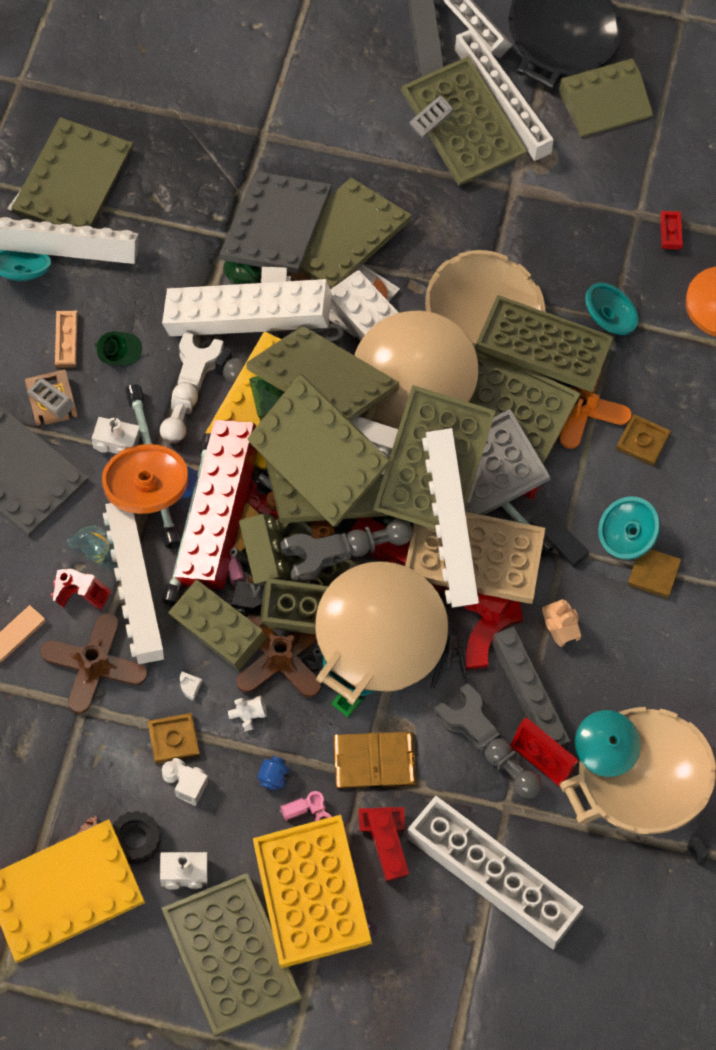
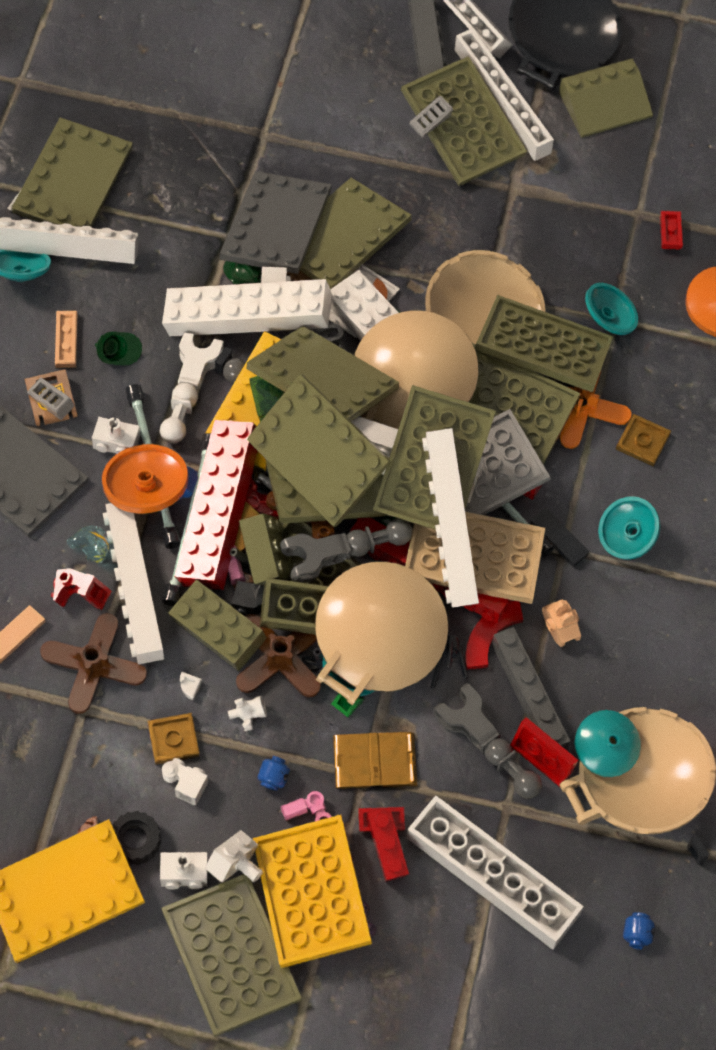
(234, 856): none -> white brick
(638, 930): none -> blue head
(654, 573): pearl gold tile -> none

